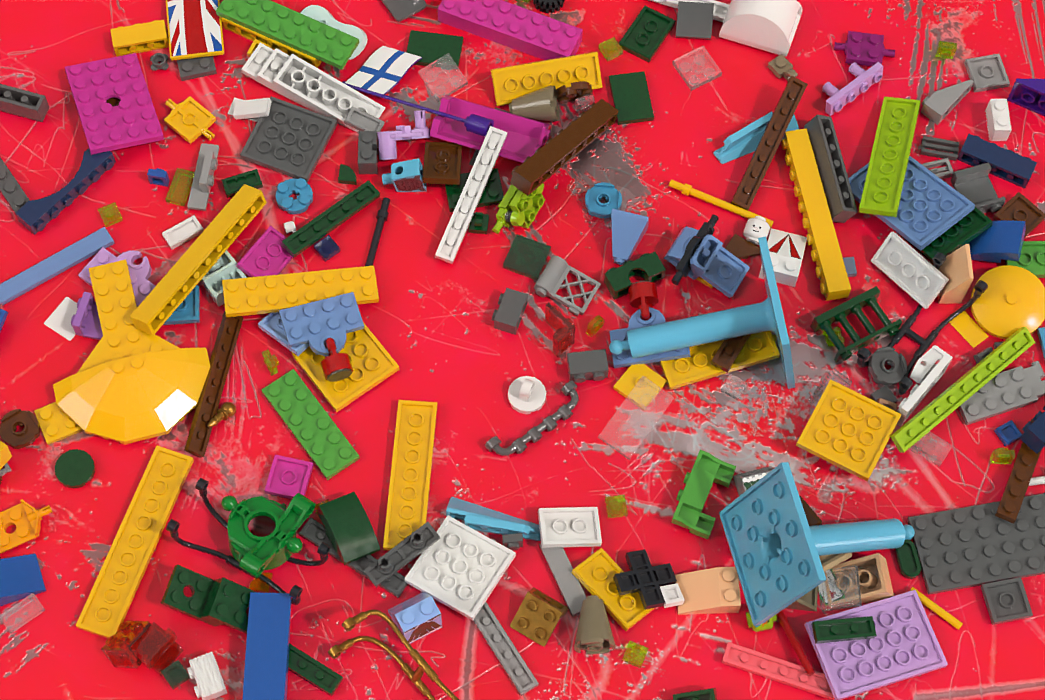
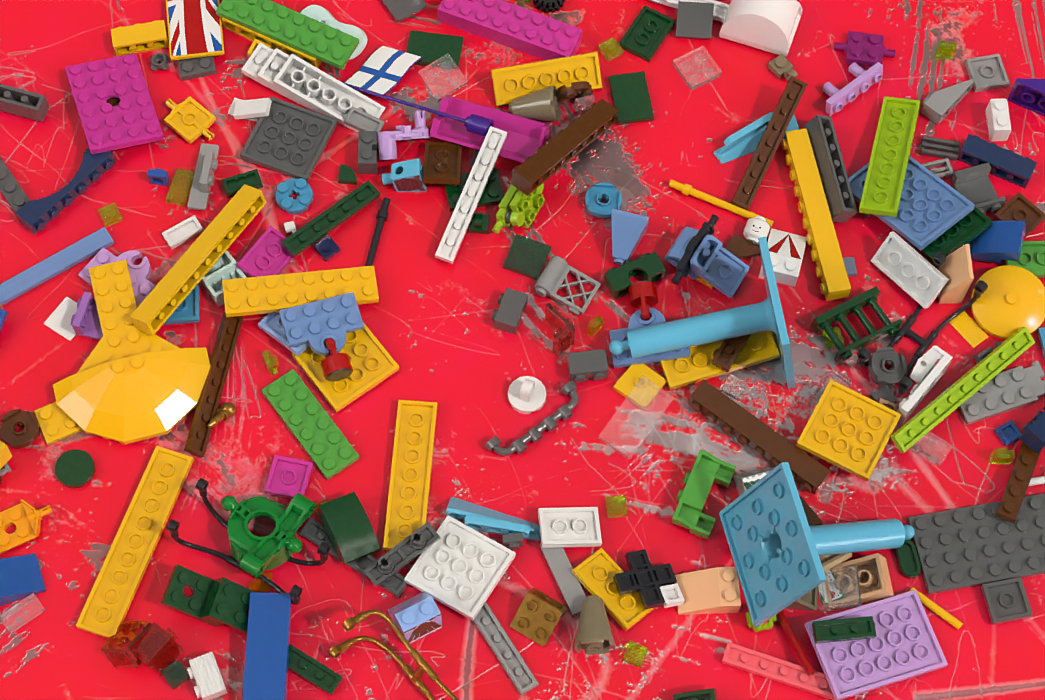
(757, 436): none -> reddish brown brick

